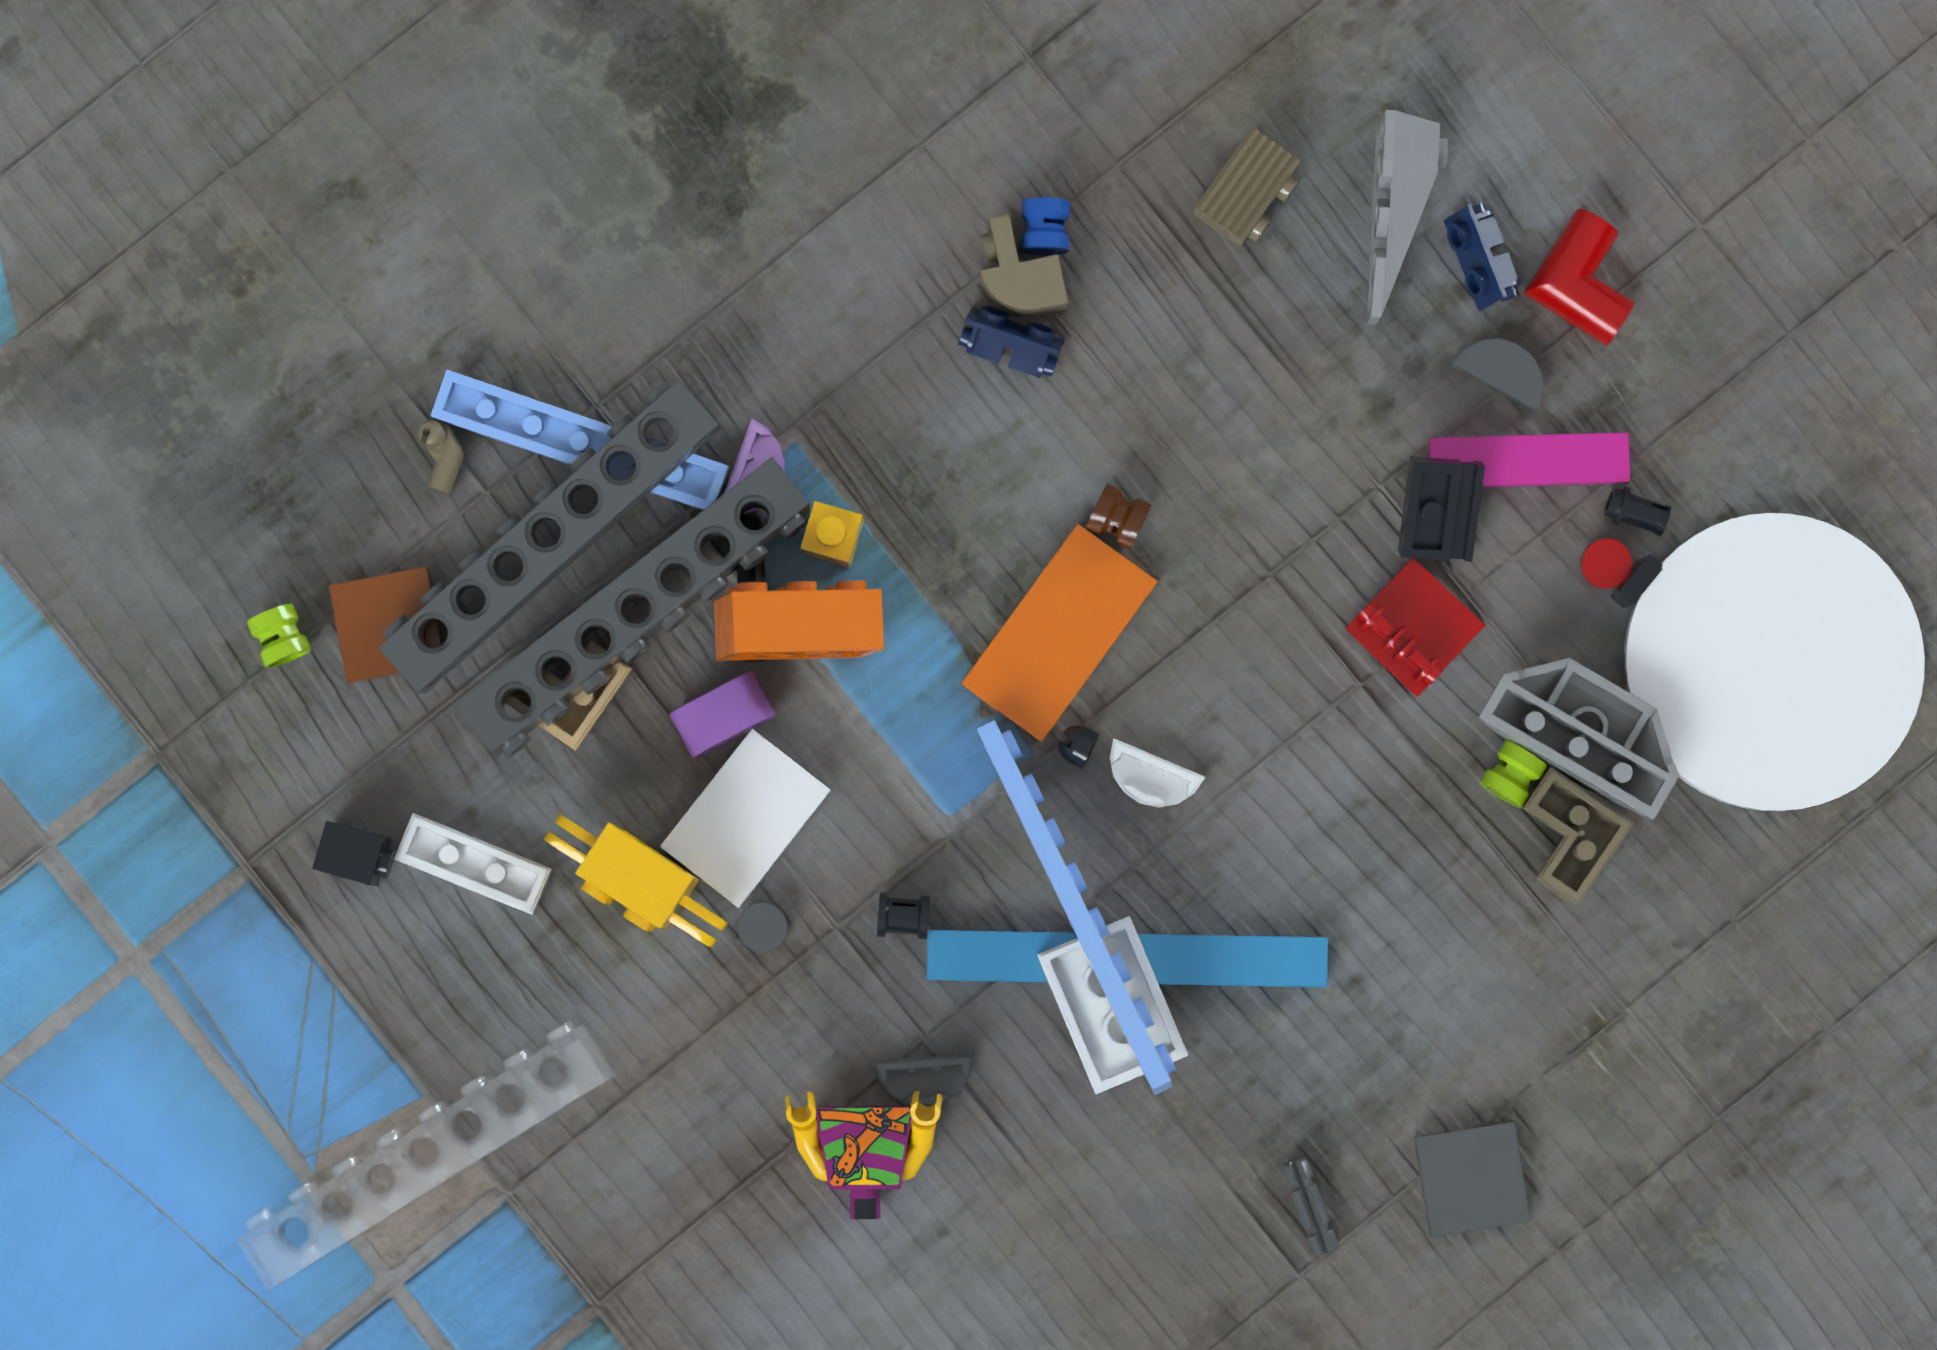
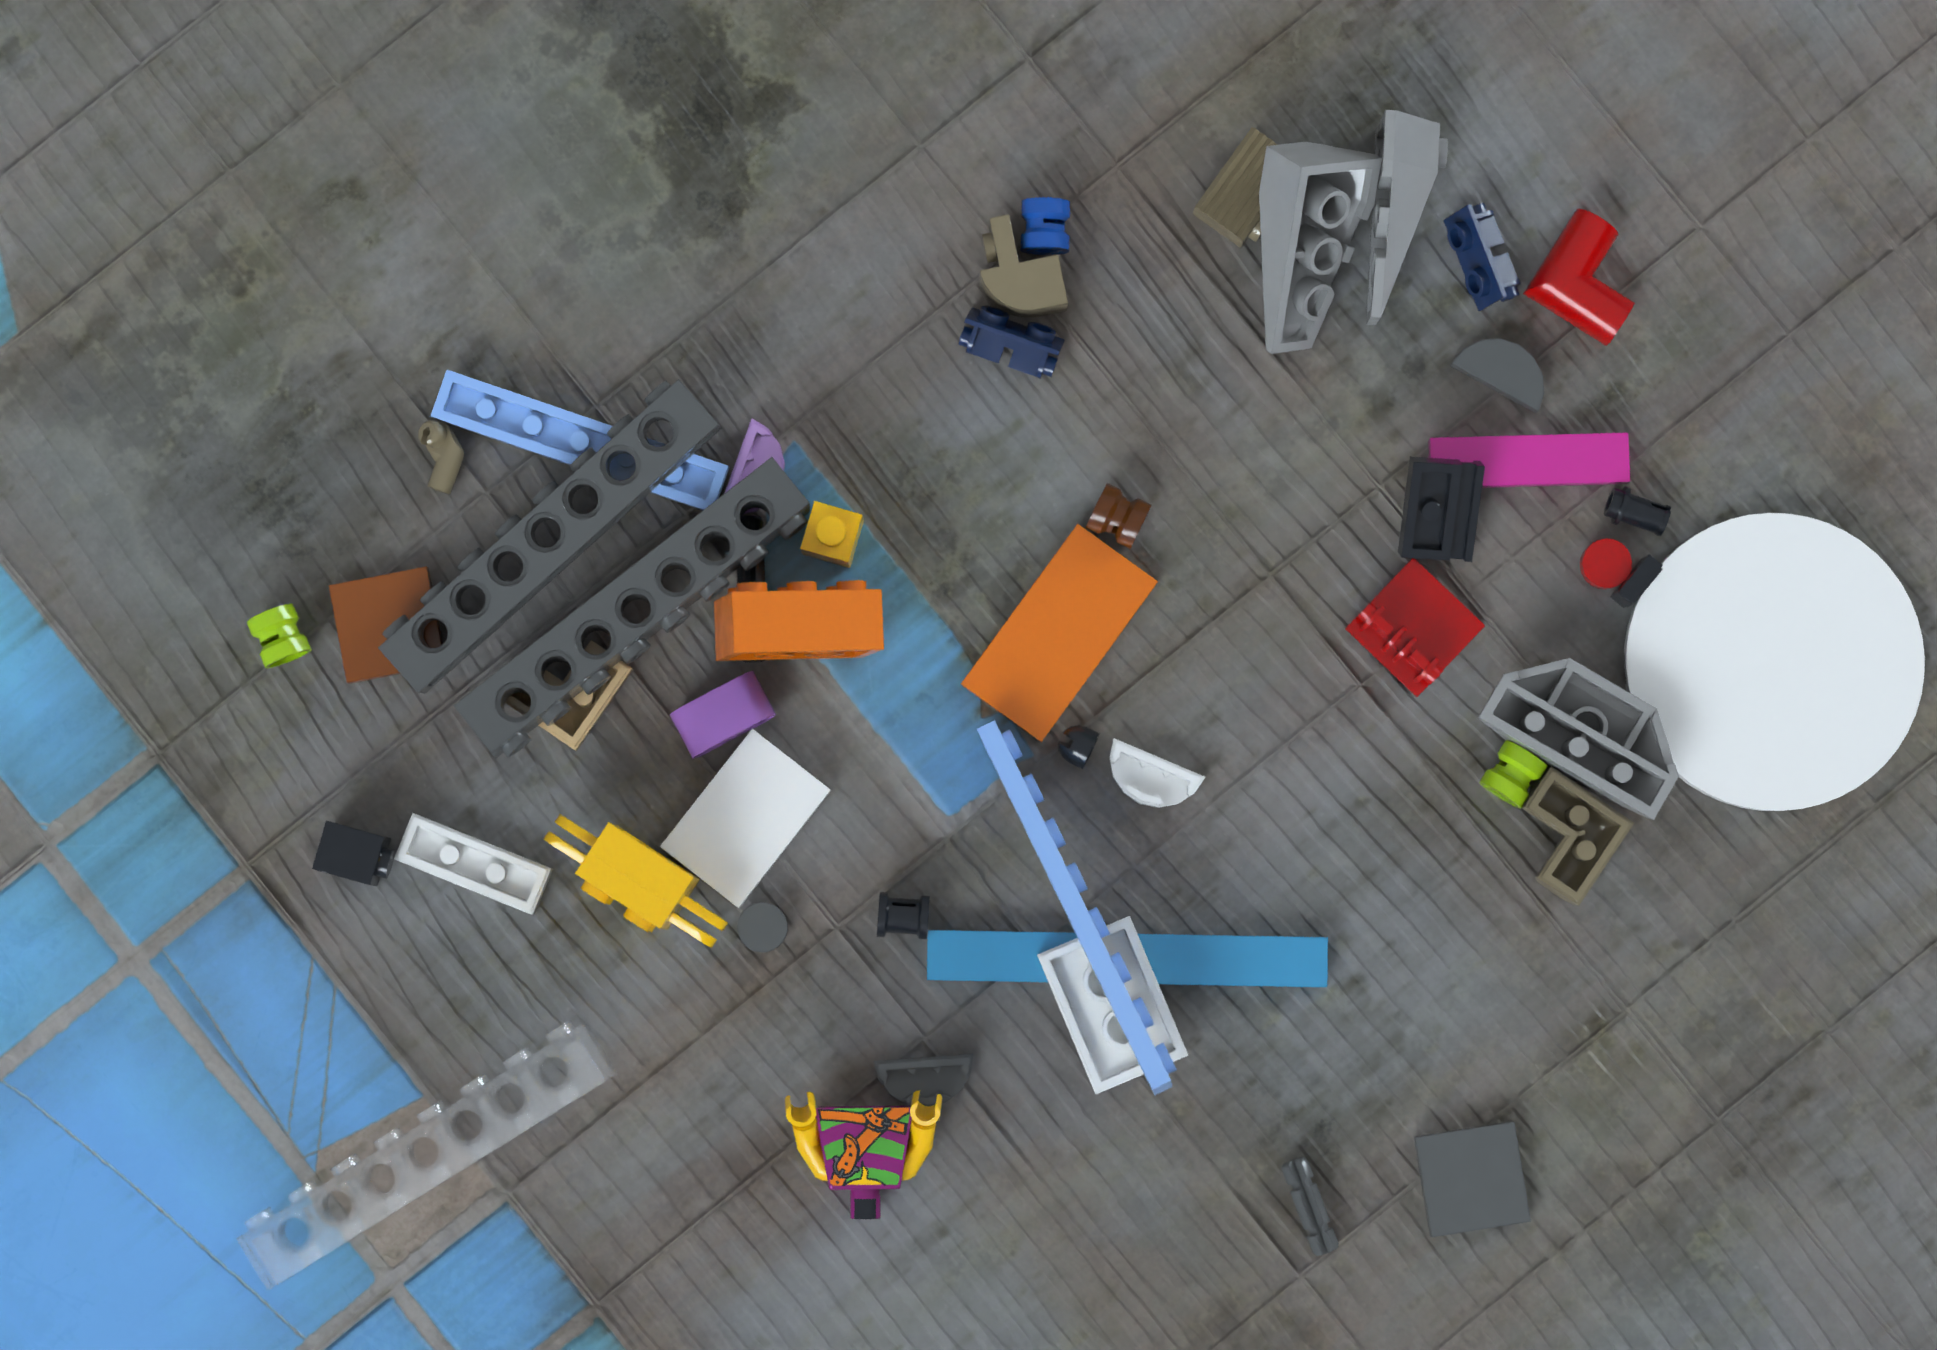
(1307, 219): none -> light grey wedge

